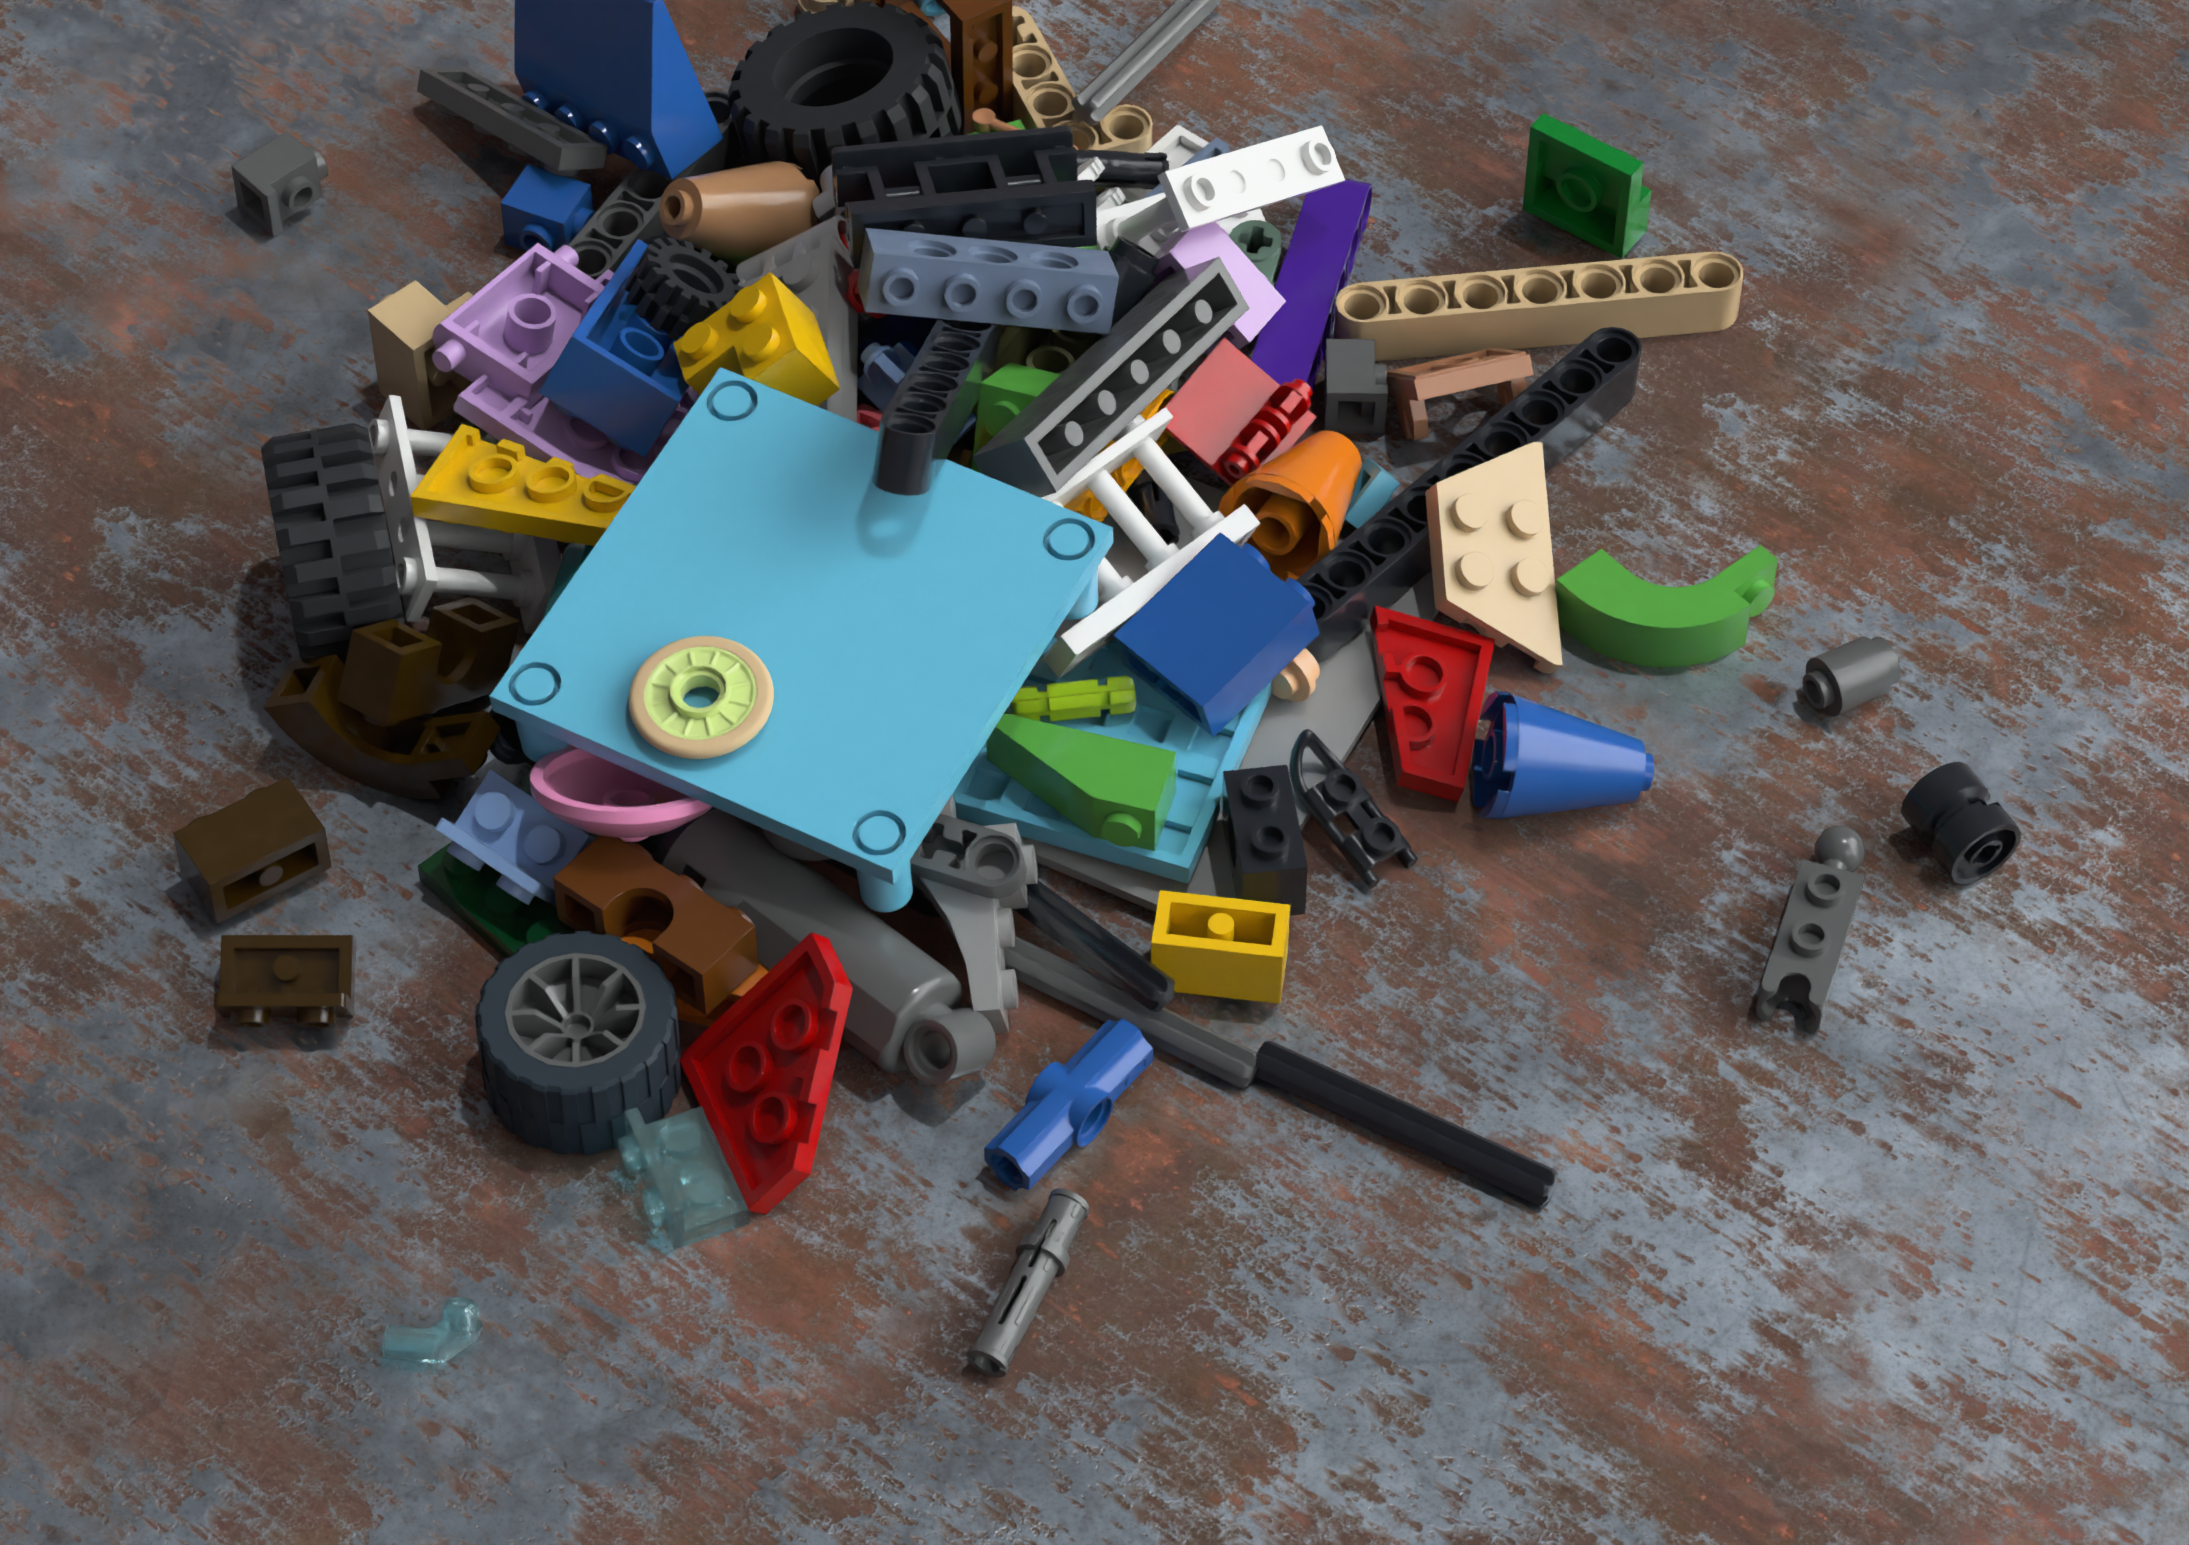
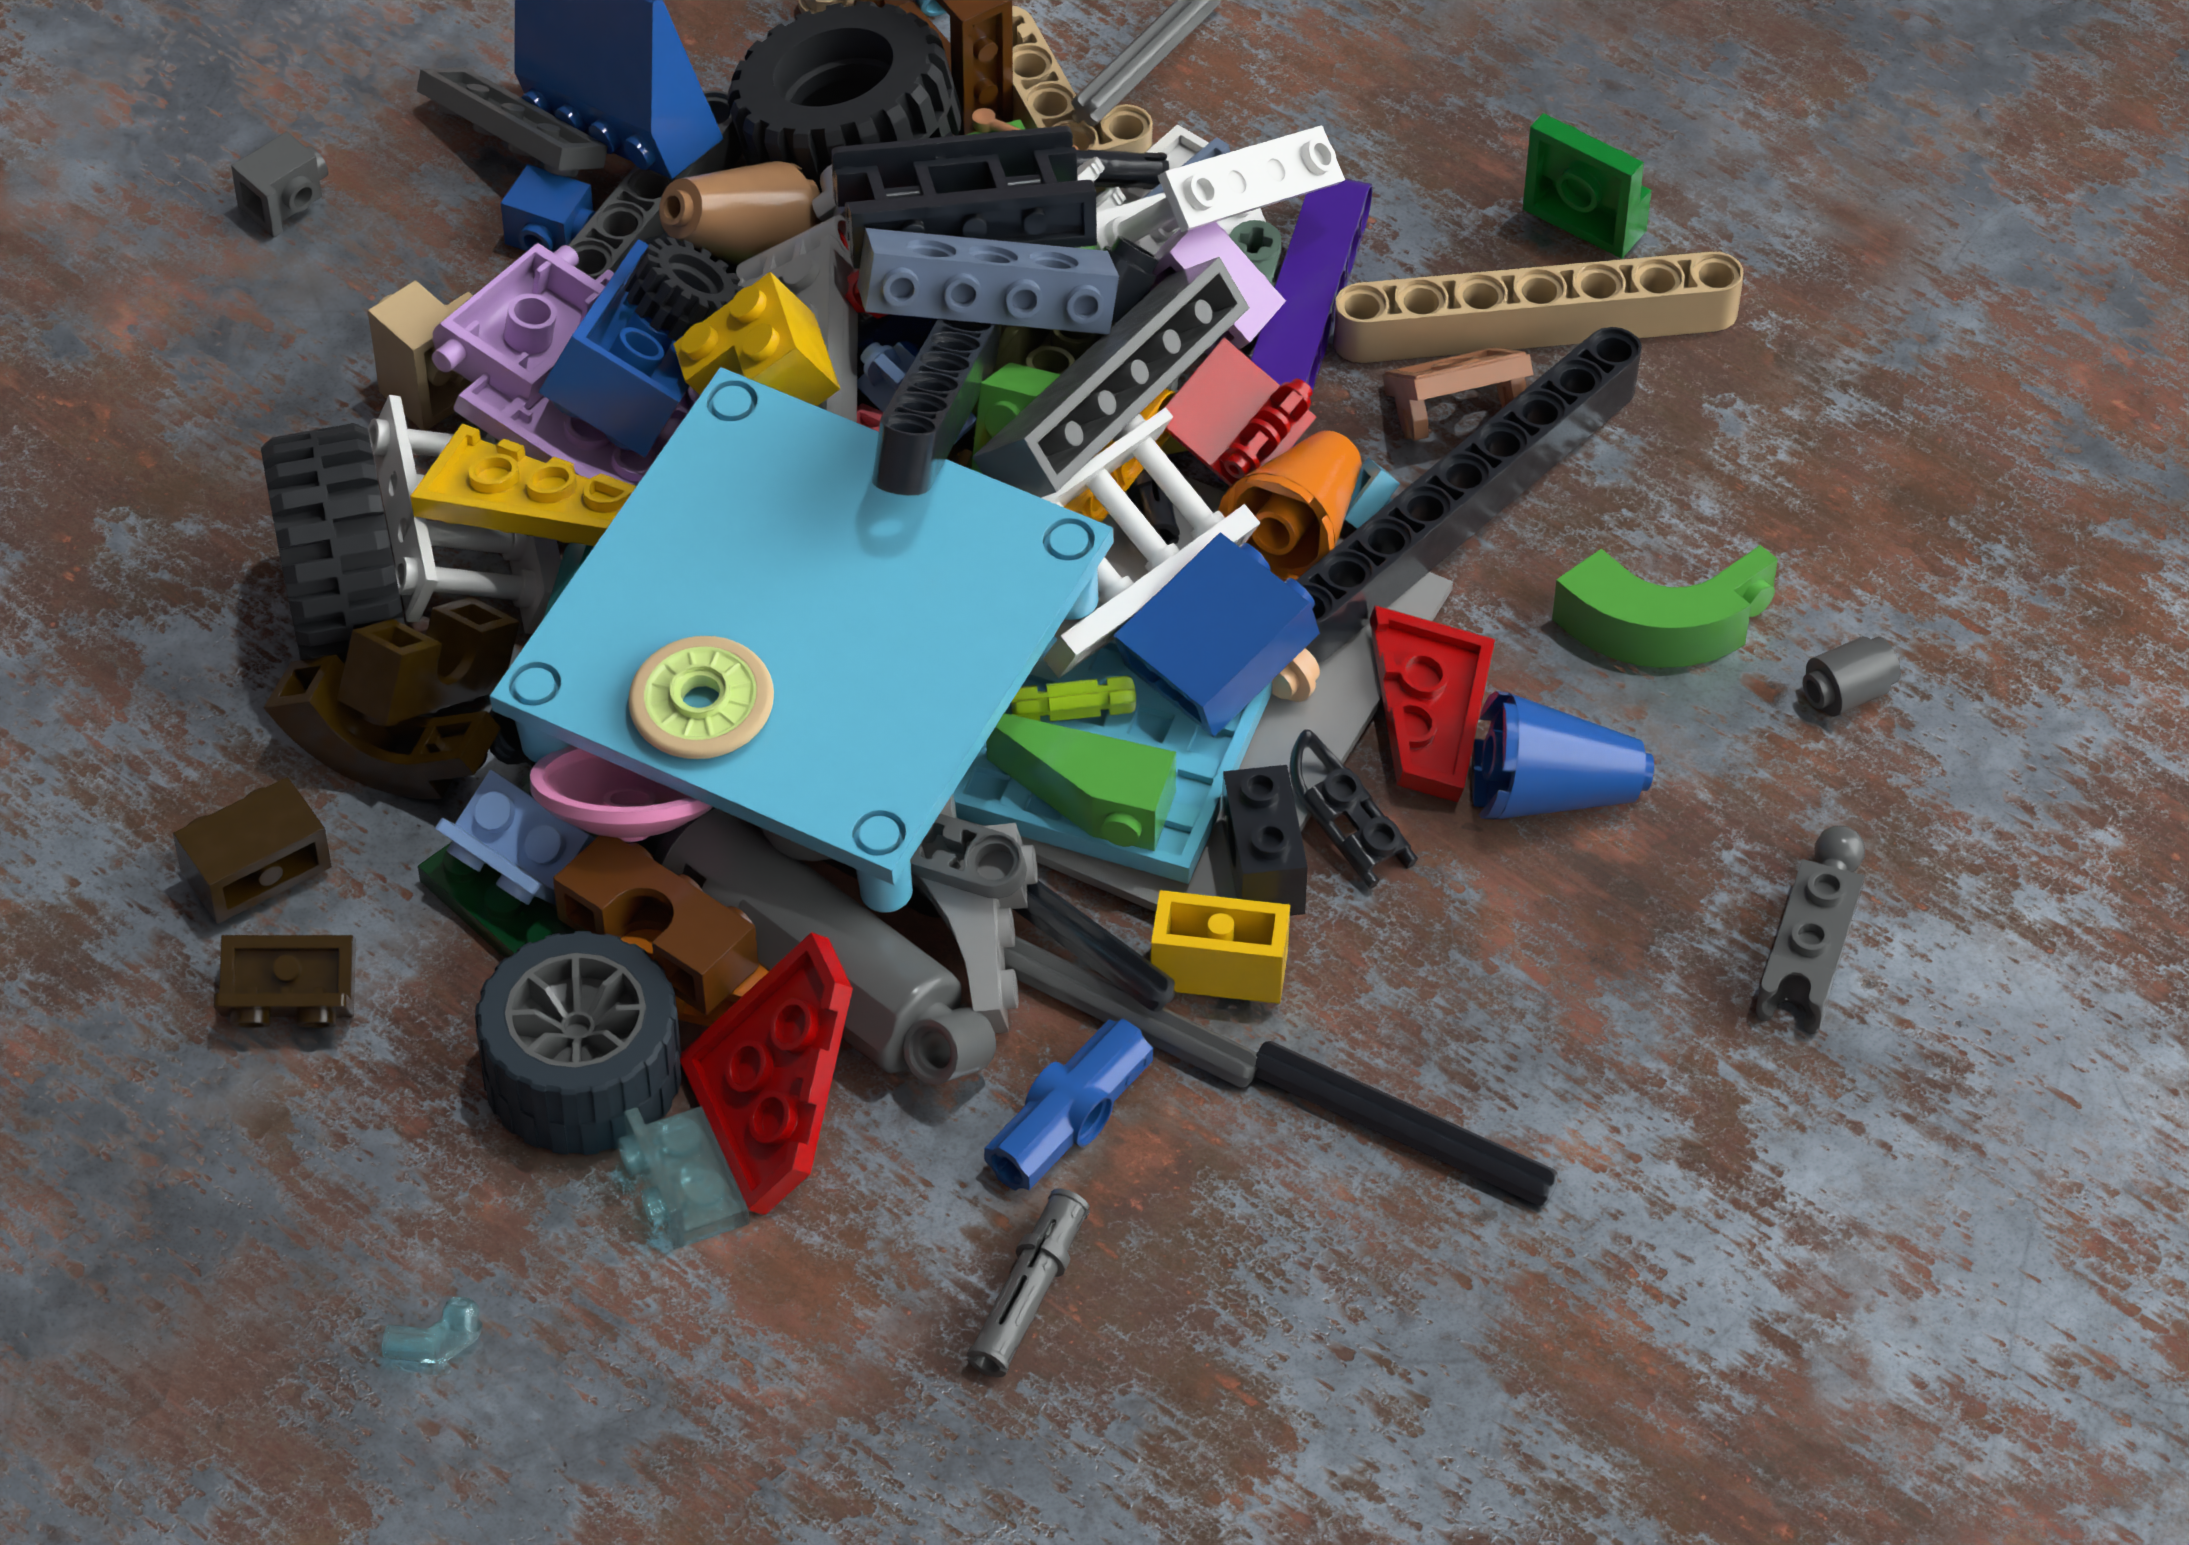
(1354, 388): dark grey brick -> none
(1497, 553): tan wing -> none
(1955, 818): black wheel -> none

